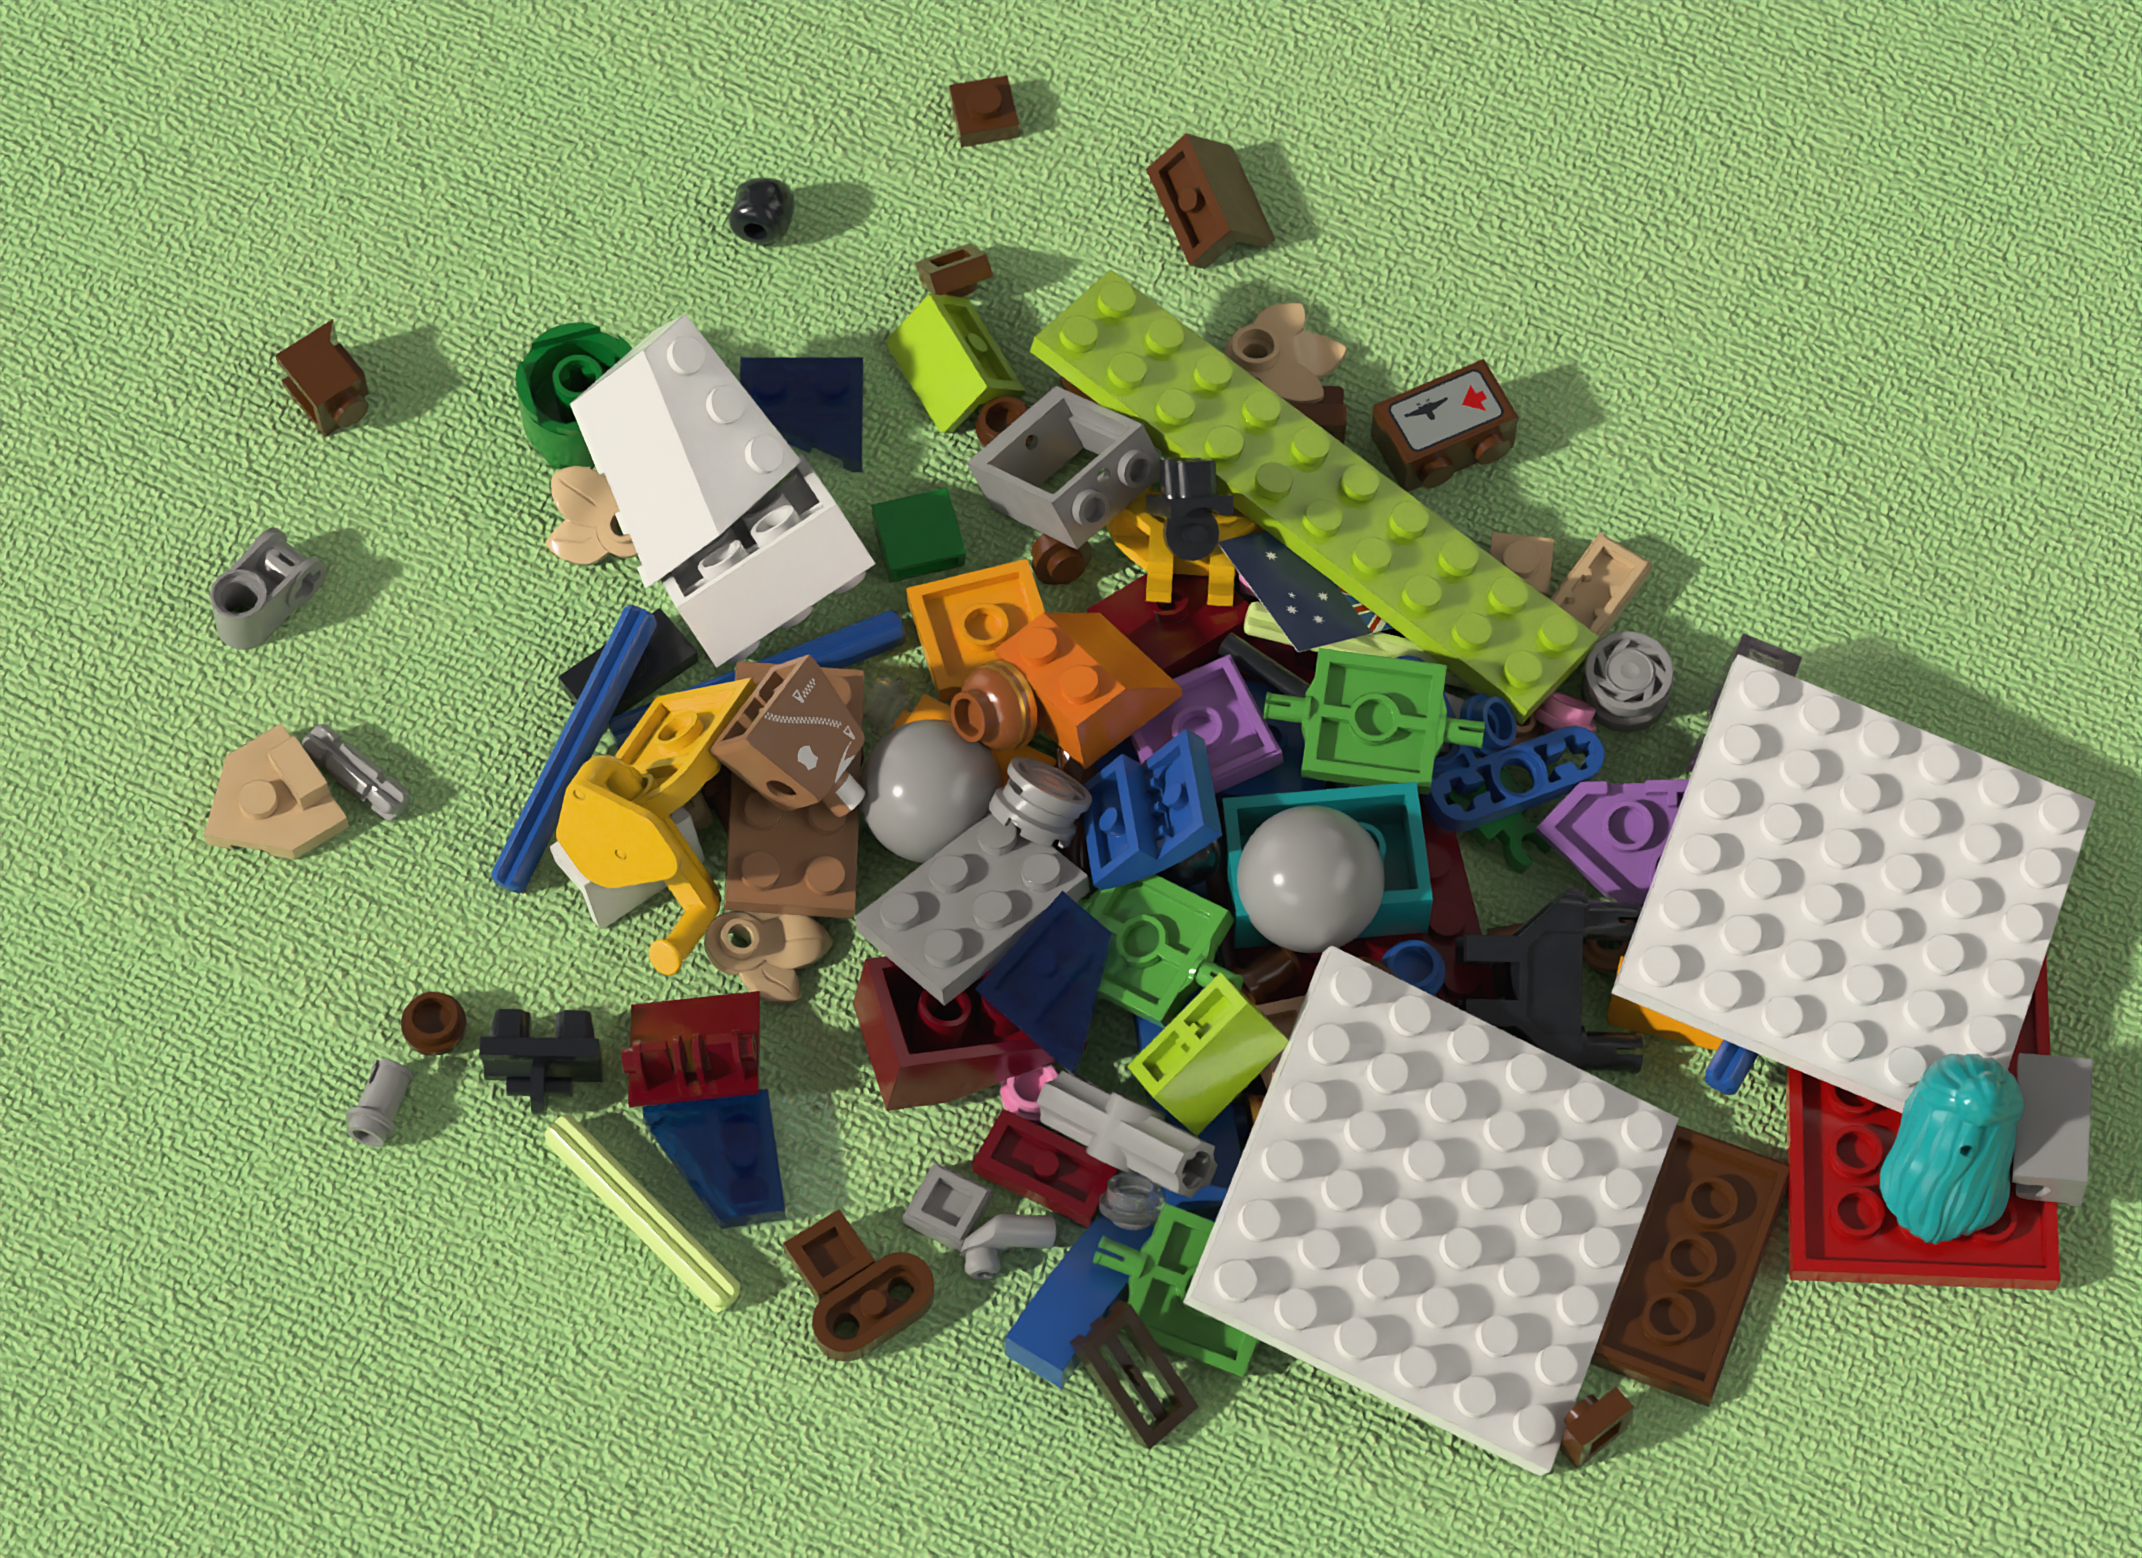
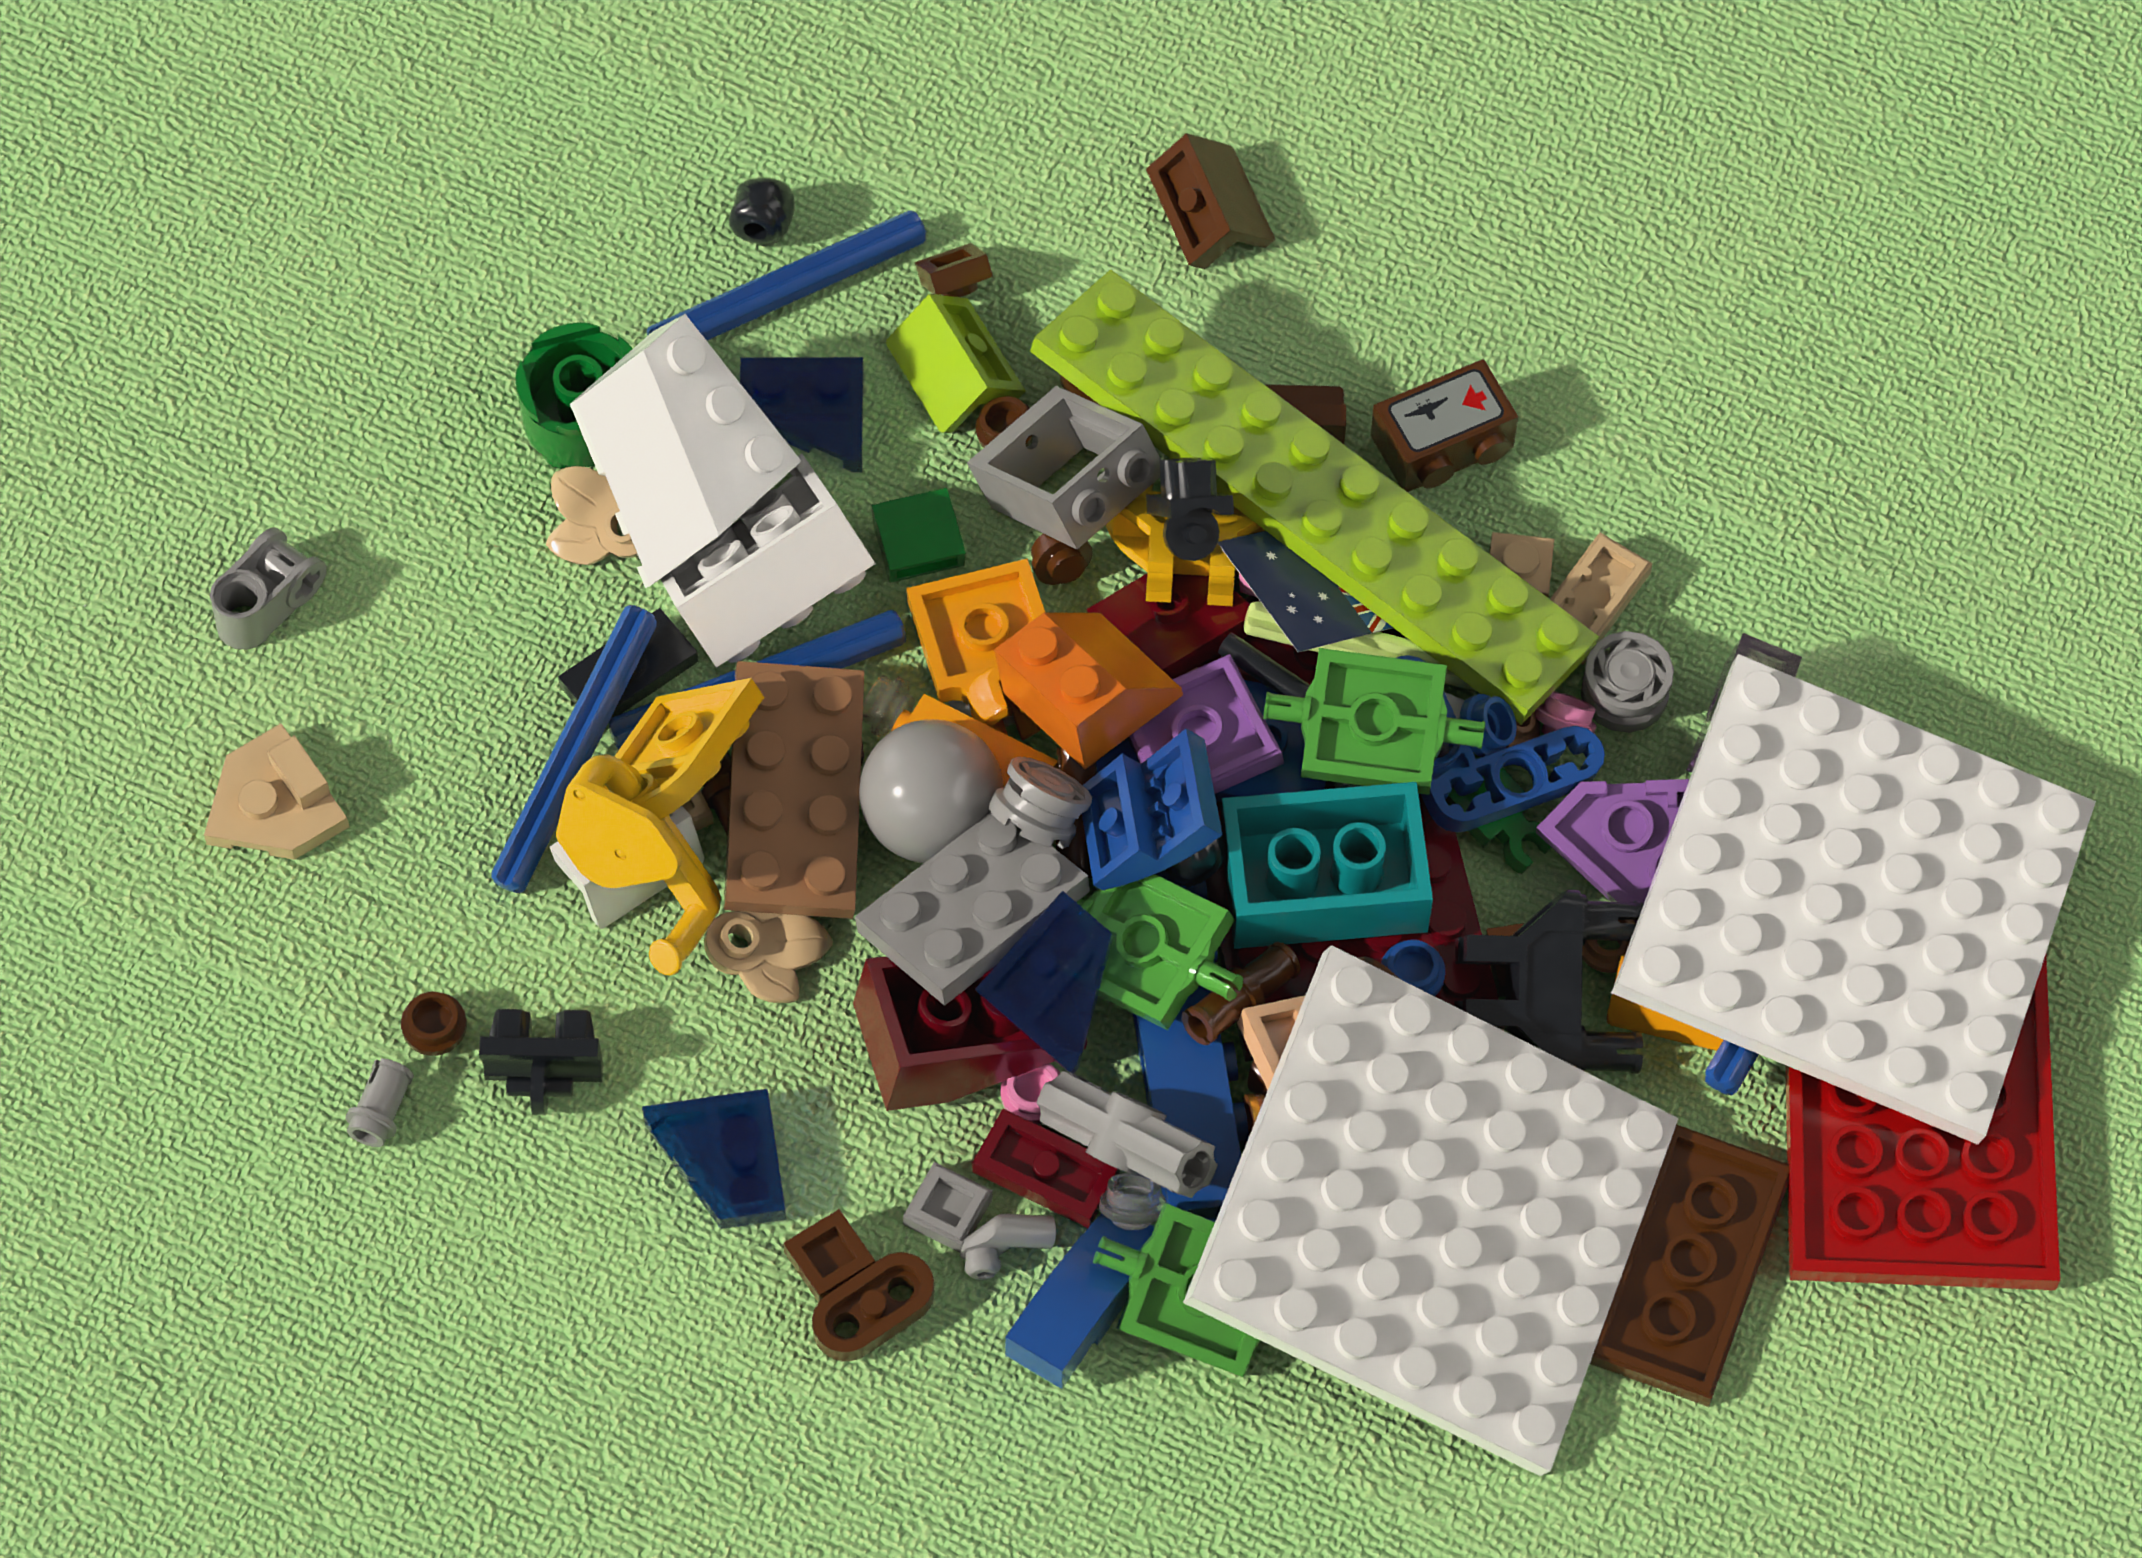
(324, 380): reddish brown window -> none
(356, 772): light grey axle -> none
(643, 1213): yellowish green axle -> none
(693, 1049): dark red hinge -> none
(795, 740): medium nougat torso -> none
(804, 276): none -> blue axle
(984, 111): reddish brown plate -> none
(995, 707): dark orange piece -> none
(1104, 1335): dark brown tile -> none
(1208, 1054): lime hinge -> none
(1289, 356): tan plate -> none
(1311, 879): light grey piece -> none
(1594, 1425): reddish brown plate -> none
(1954, 1149): teal hair -> none
(2054, 1128): light grey hinge -> none

